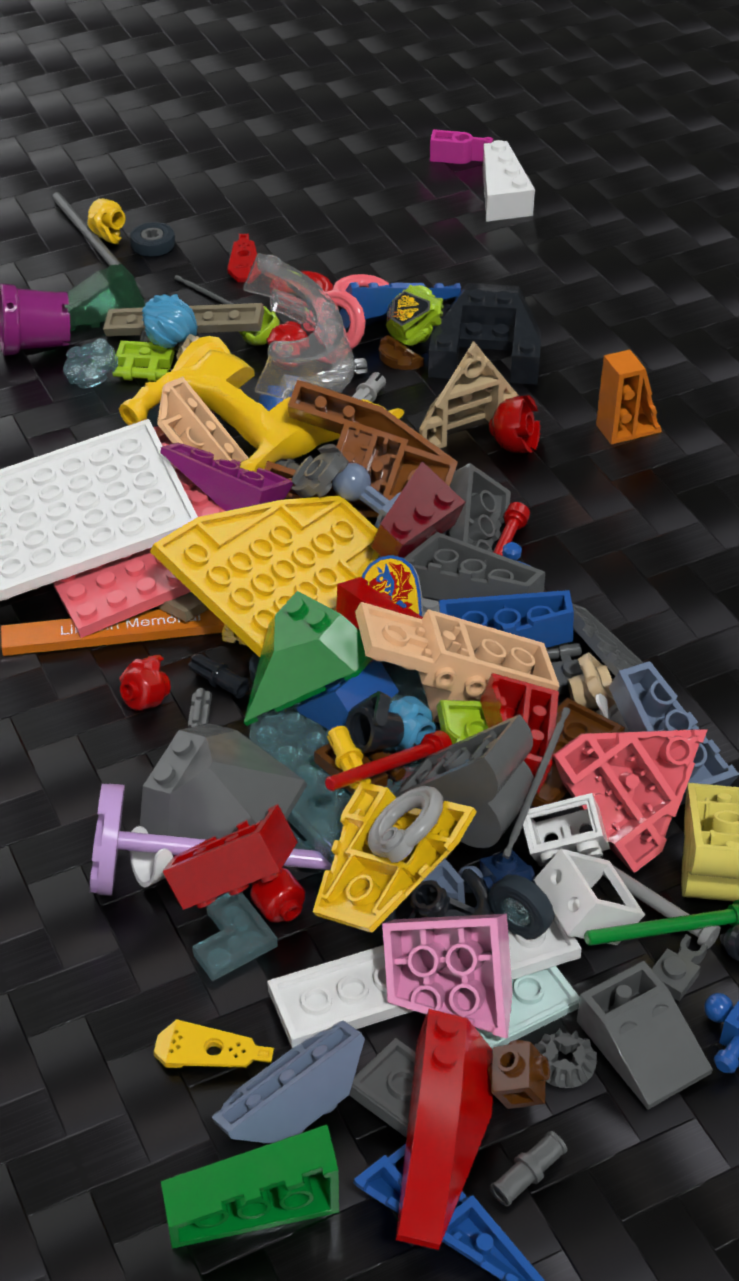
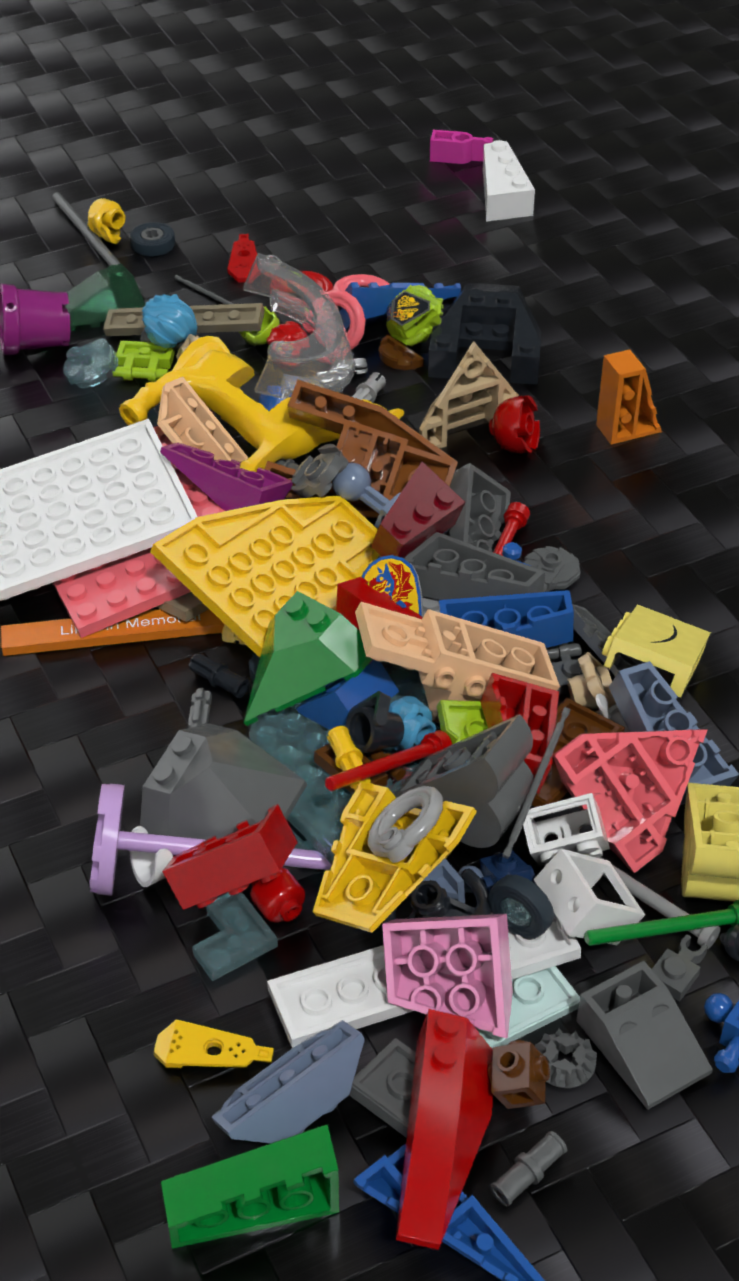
(144, 684): red head -> none
(559, 566): none -> dark grey piece
(658, 639): none -> light yellow panel

